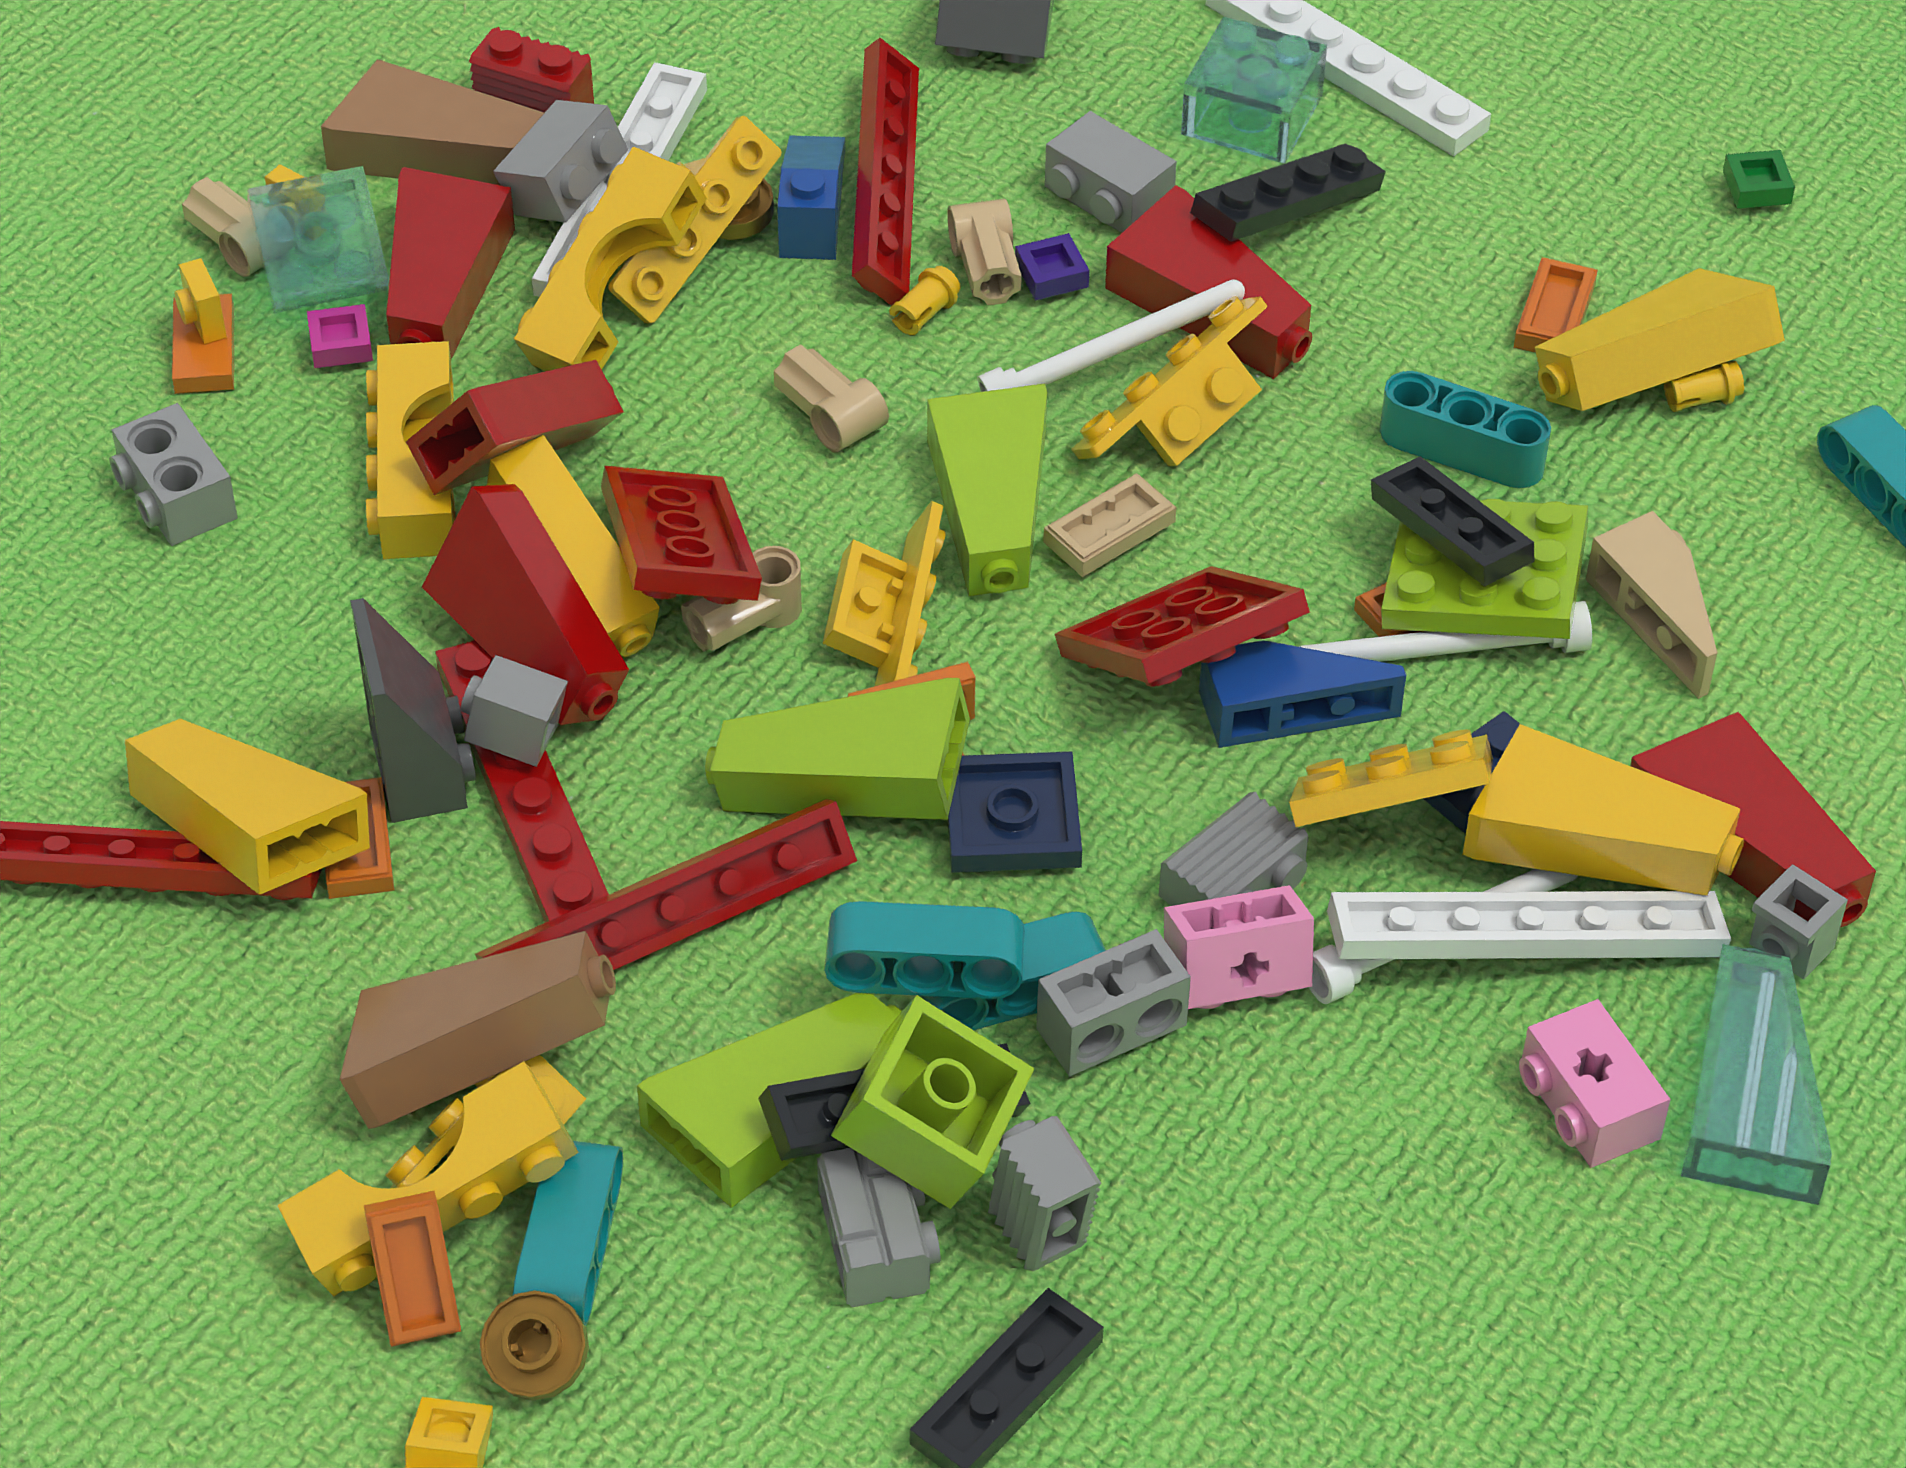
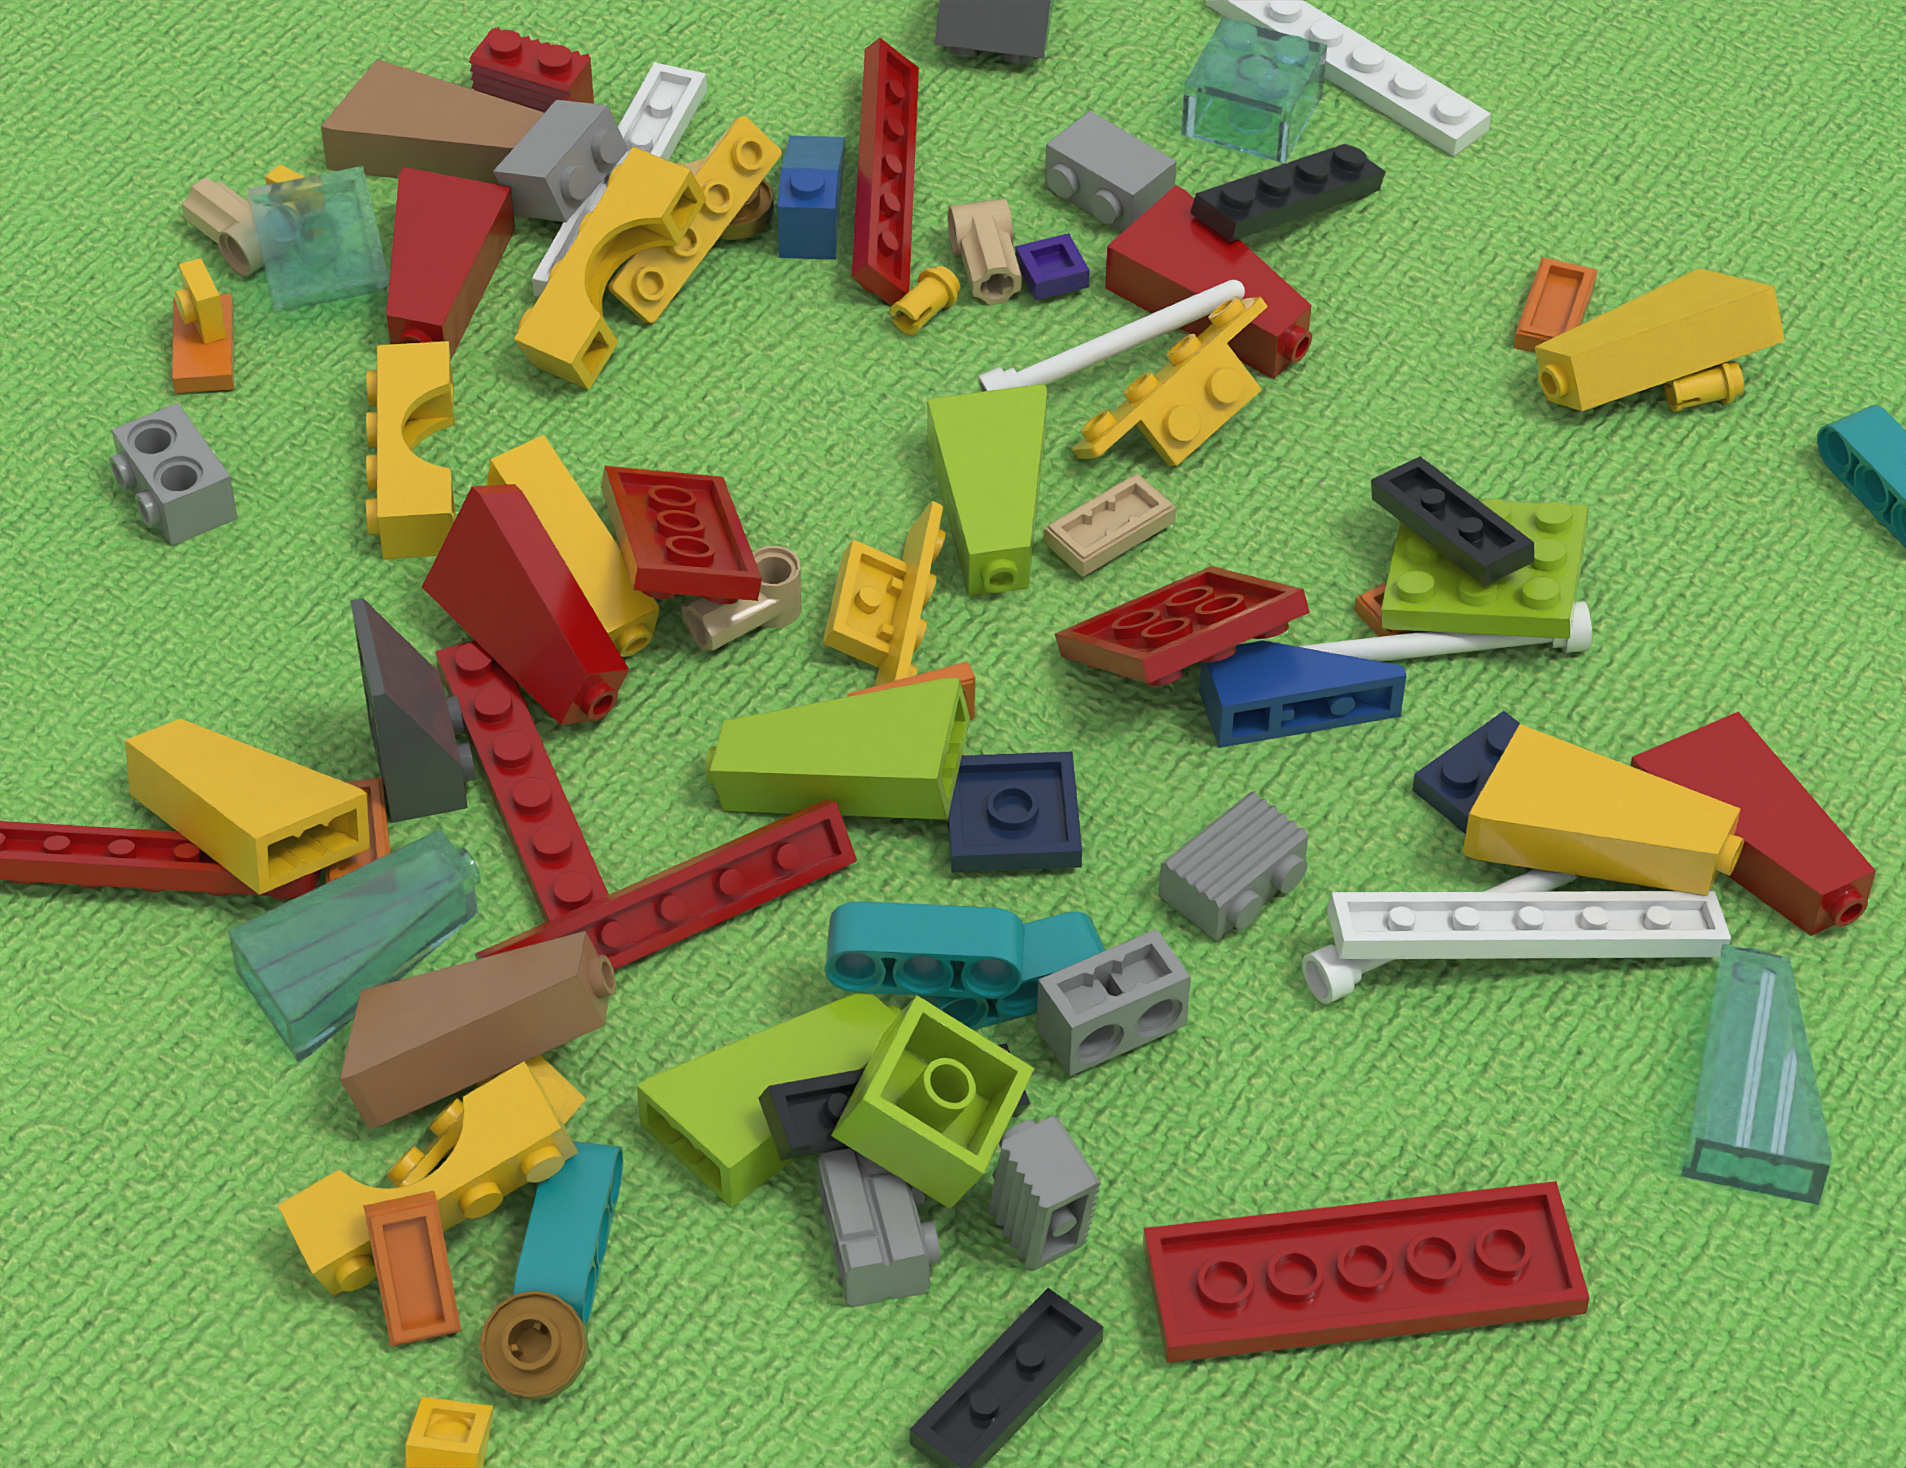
(339, 336): dark pink plate -> none
(352, 935): none -> clear light blue slope
(500, 416): red slope -> none
(513, 709): light grey brick -> none
(836, 406): tan piece -> none
(1242, 945): bright pink brick -> none
(1363, 1271): none -> red plate
(1391, 777): yellow plate -> none
(1465, 429): teal beam -> none
(1593, 1083): bright pink brick -> none
(1655, 589): tan slope -> none
(1758, 179): green plate -> none
(1785, 933): light grey brick -> none

